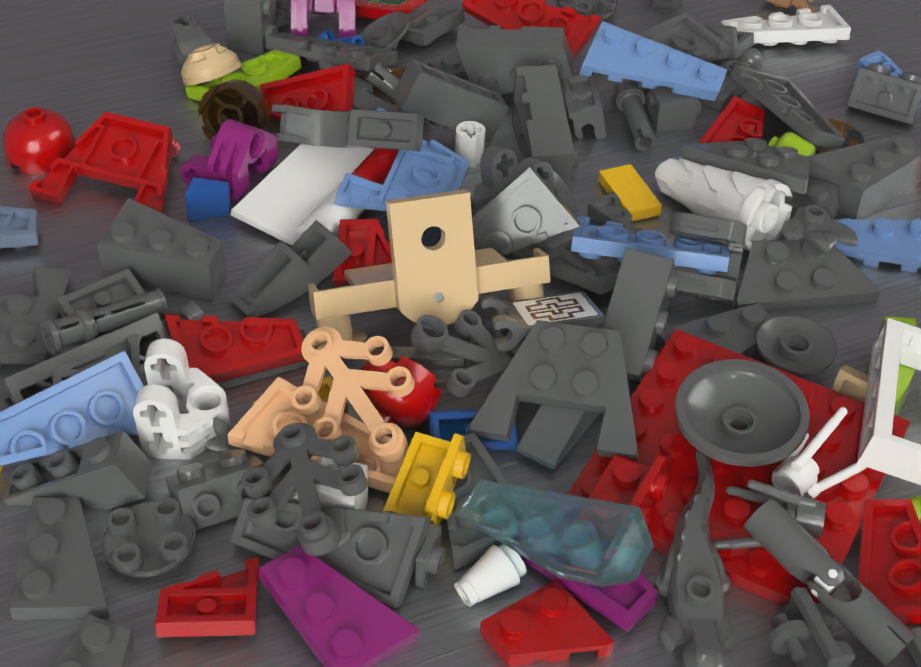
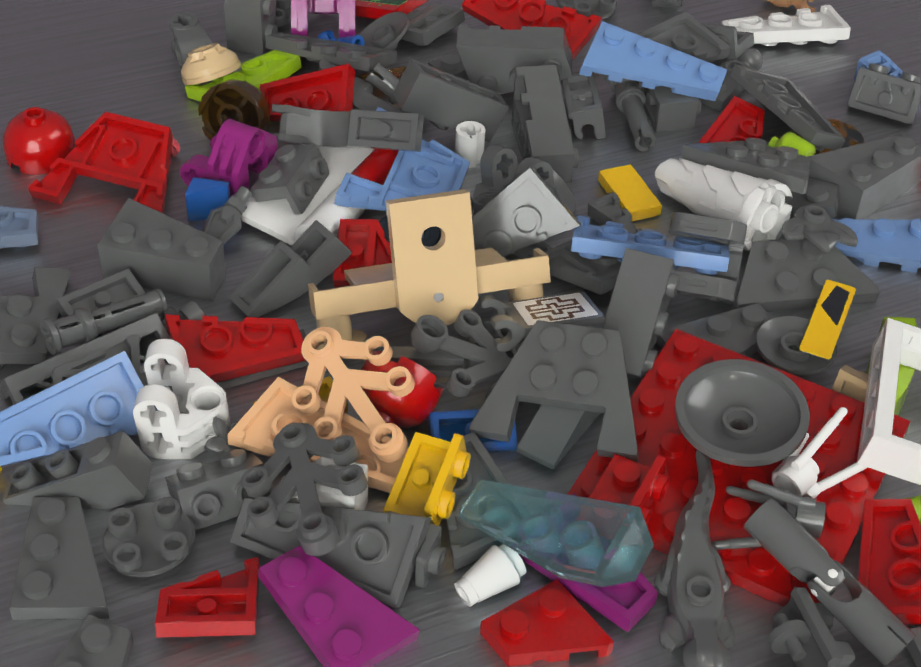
(226, 220): none -> dark grey piece
(292, 175): none -> dark grey bracket
(827, 319): none -> yellow sticker

